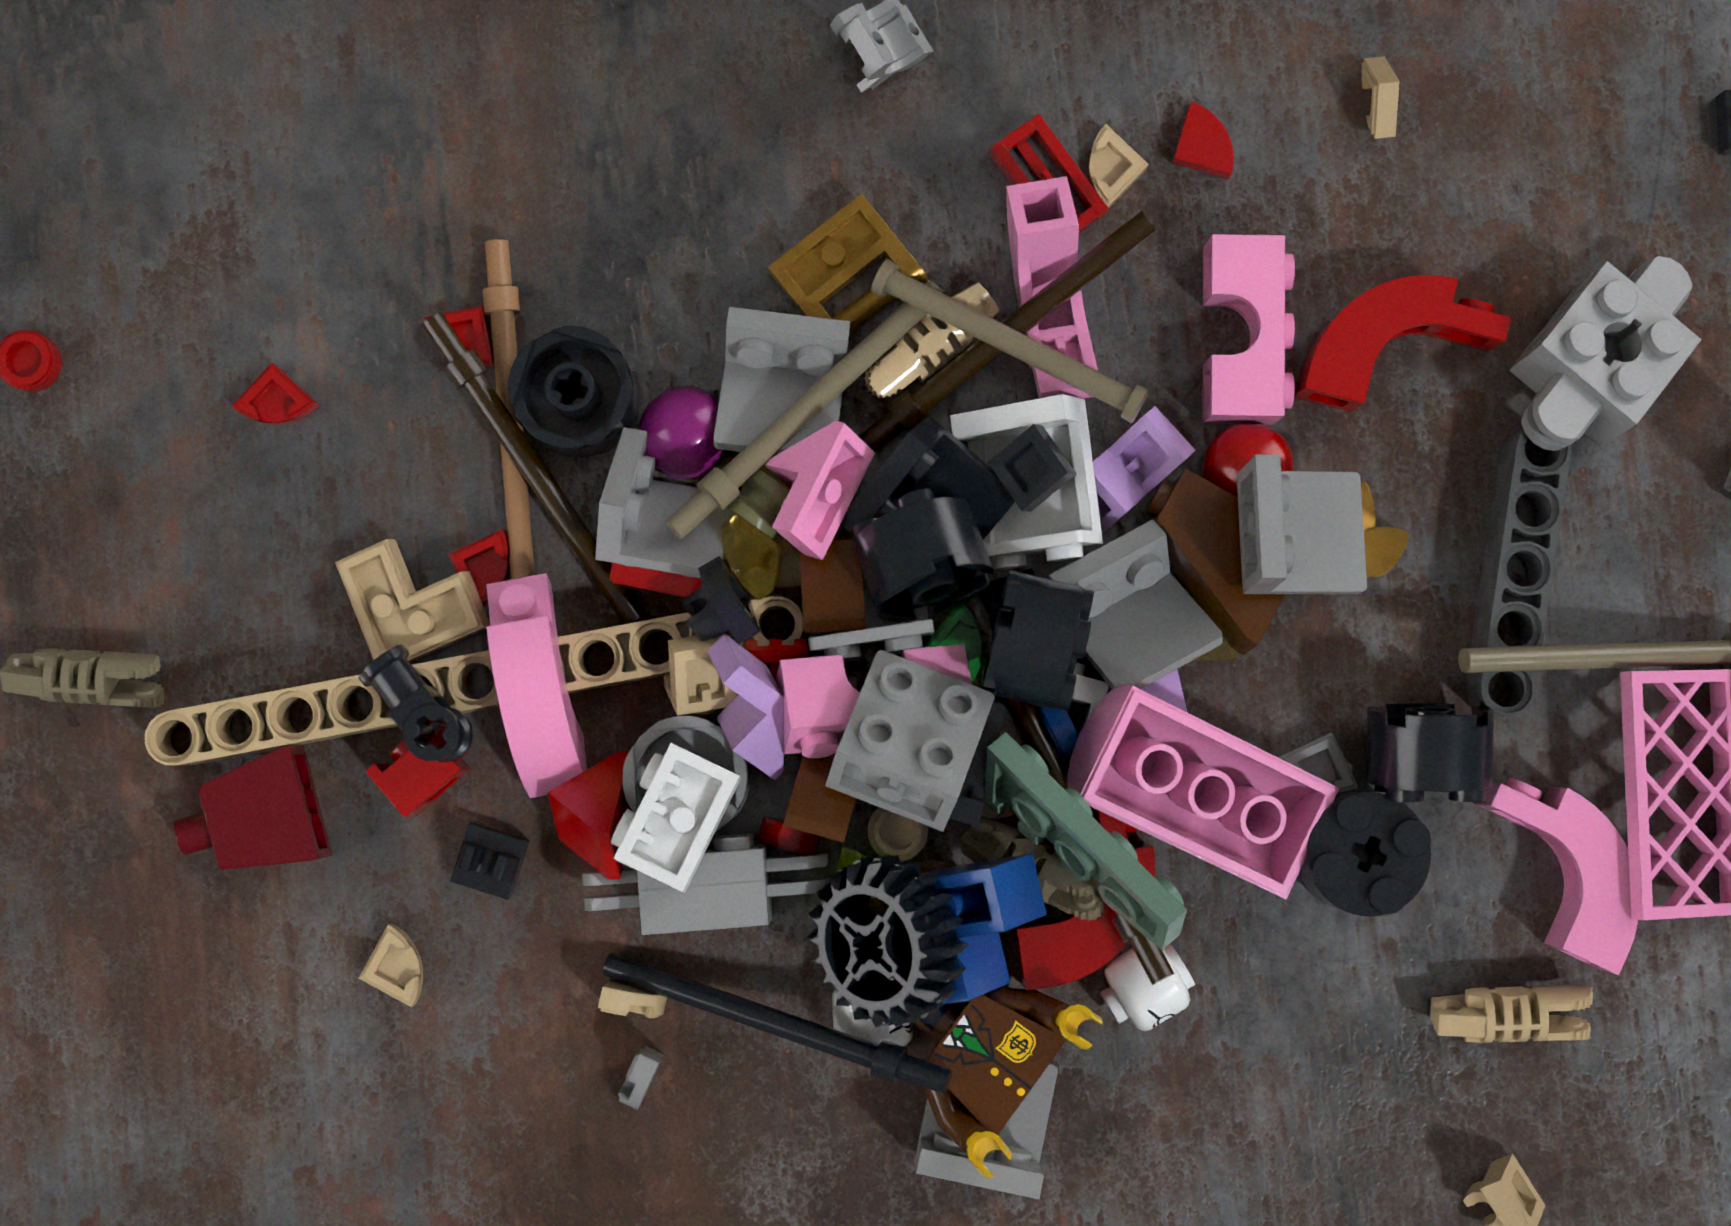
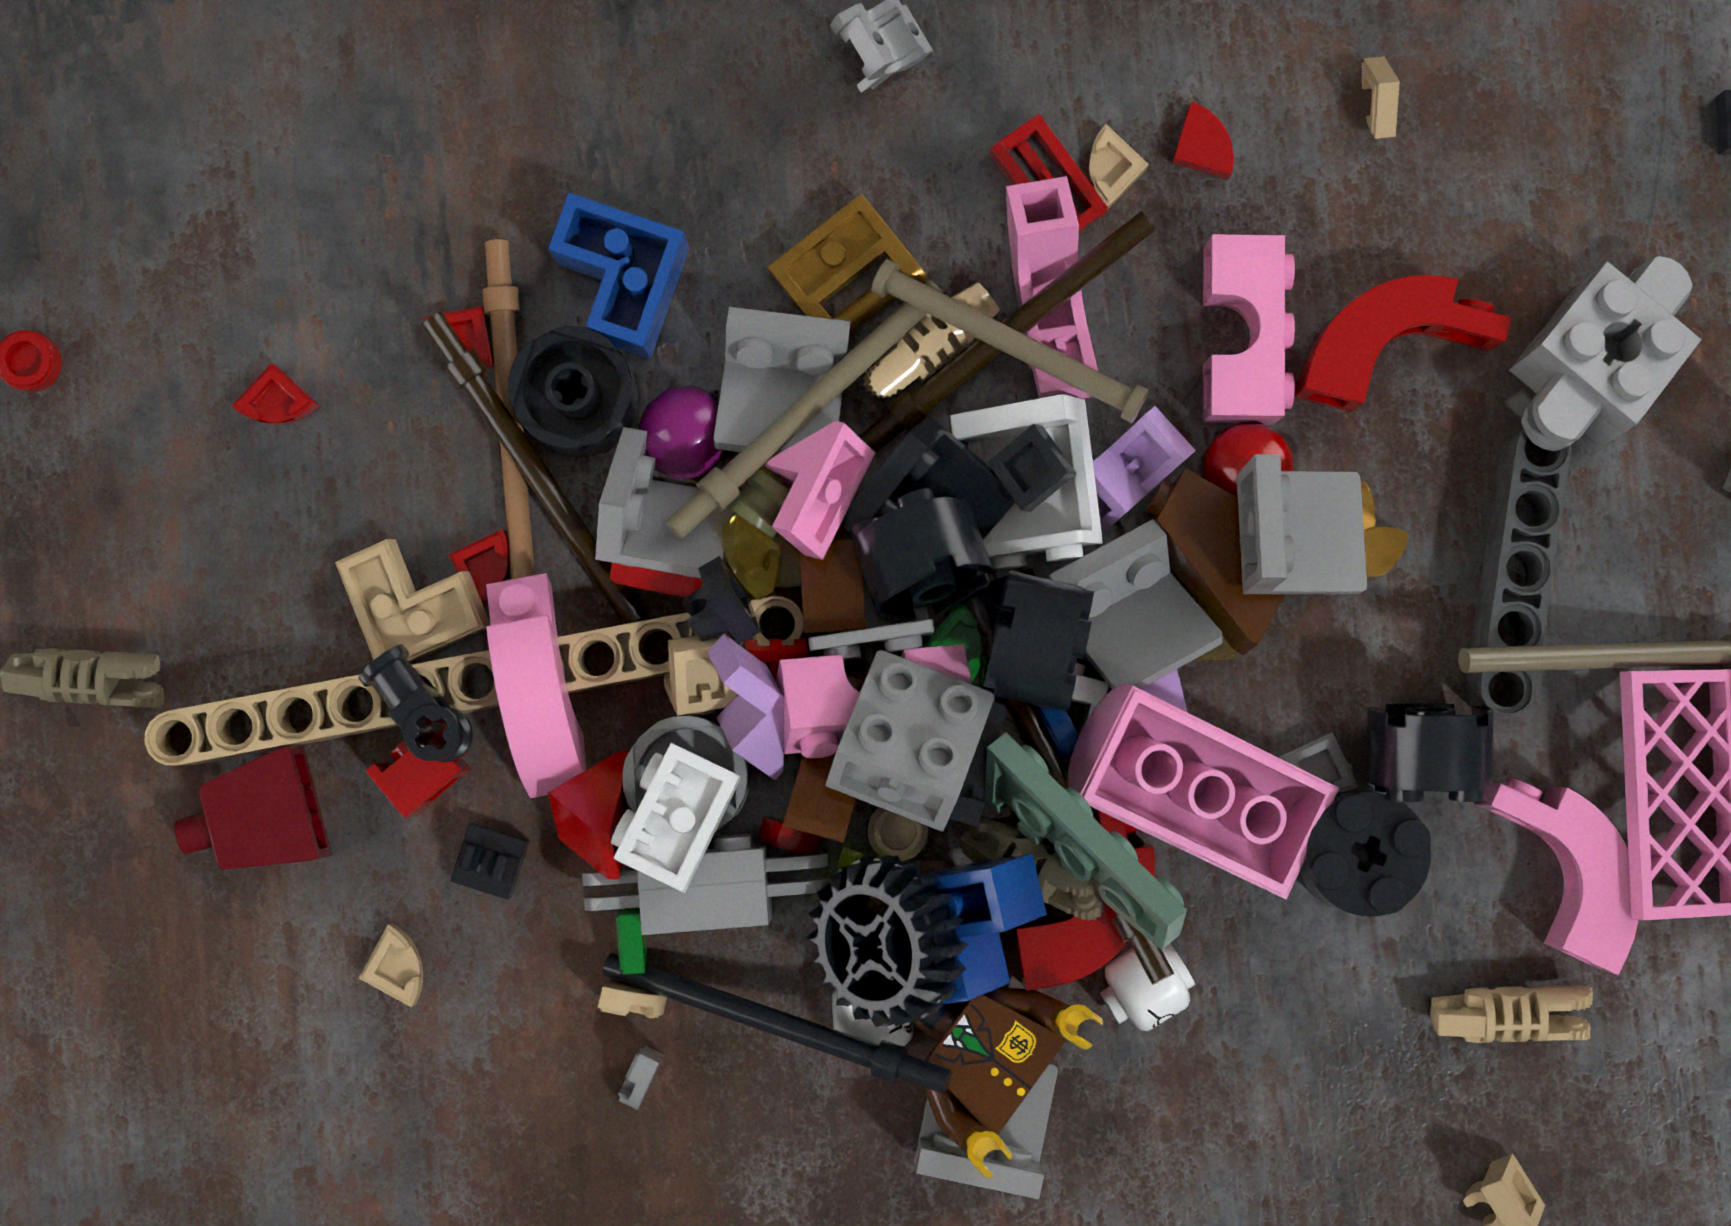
(631, 942): none -> green tile
(634, 261): none -> blue brick

